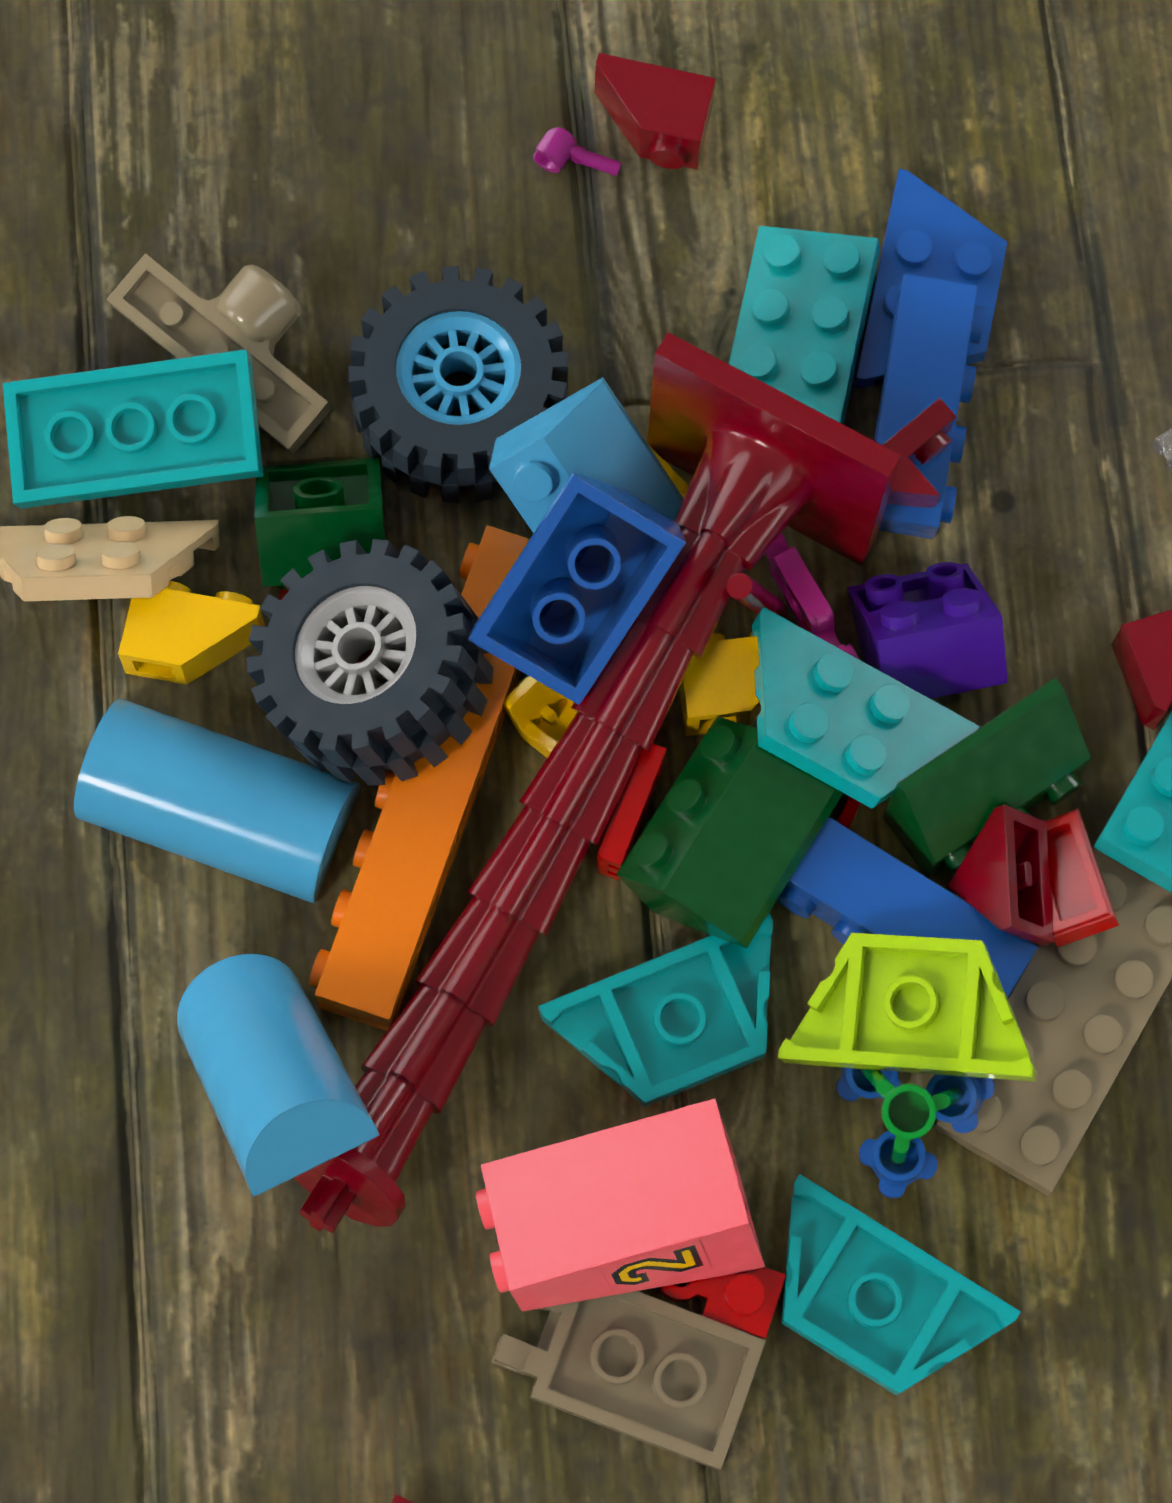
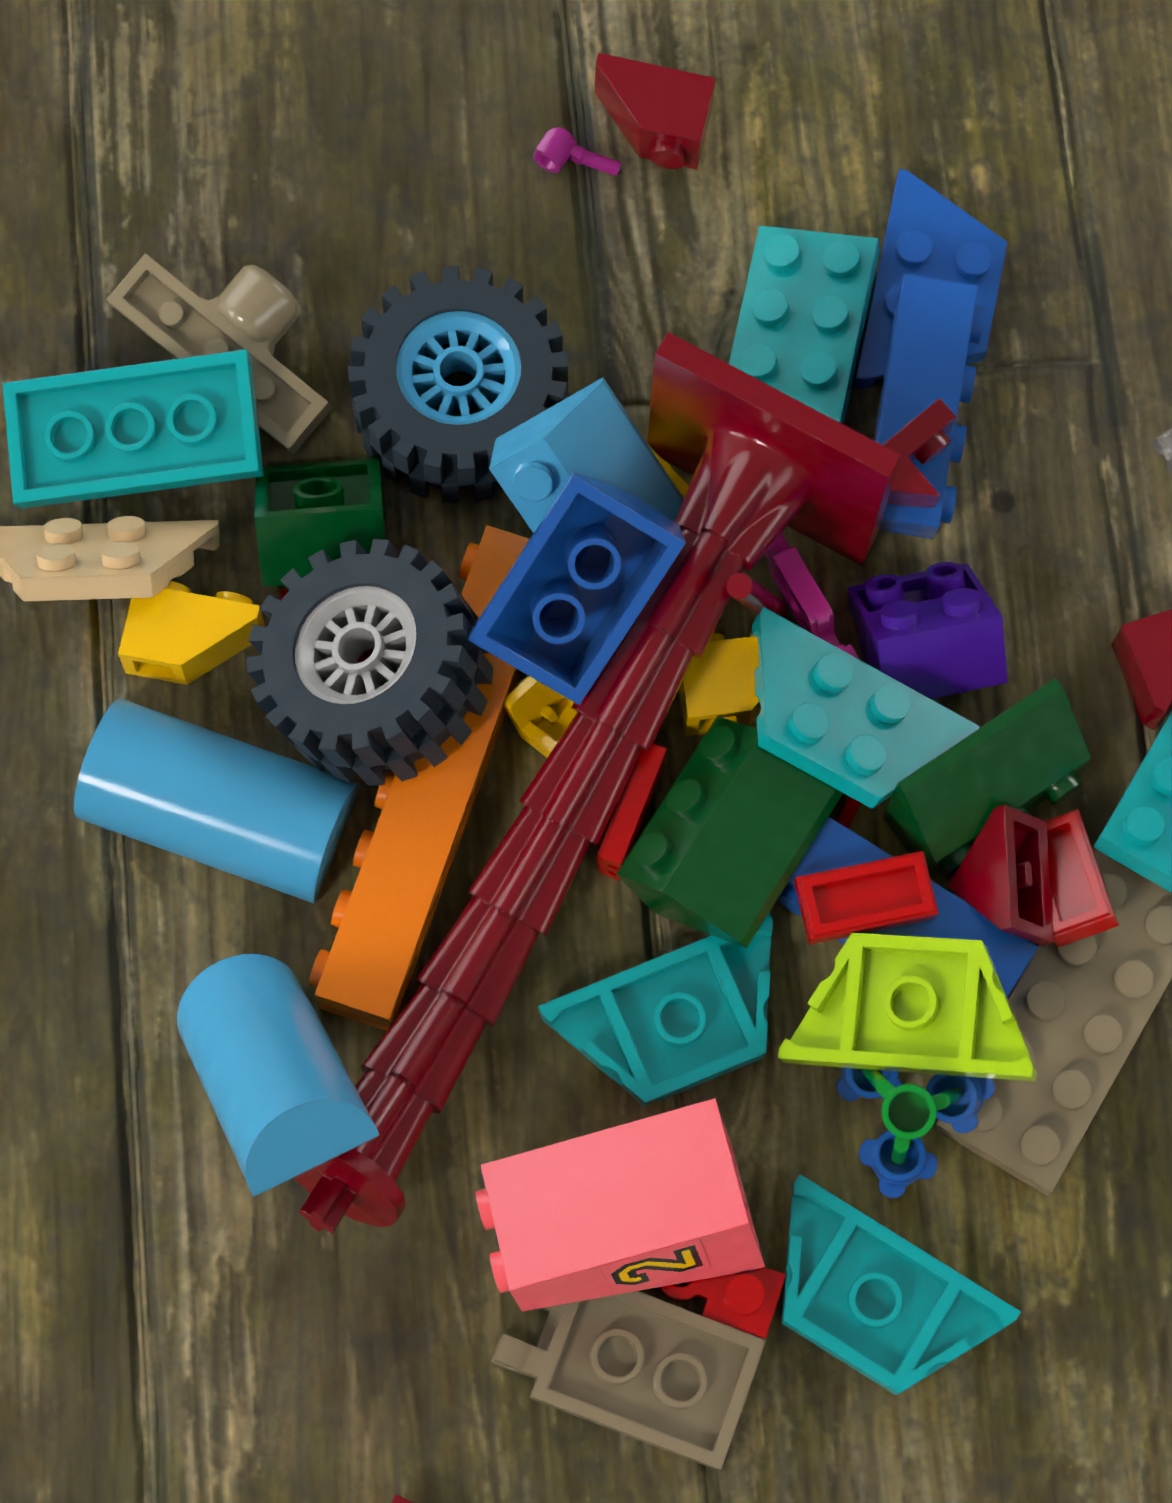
(866, 897): none -> red tile

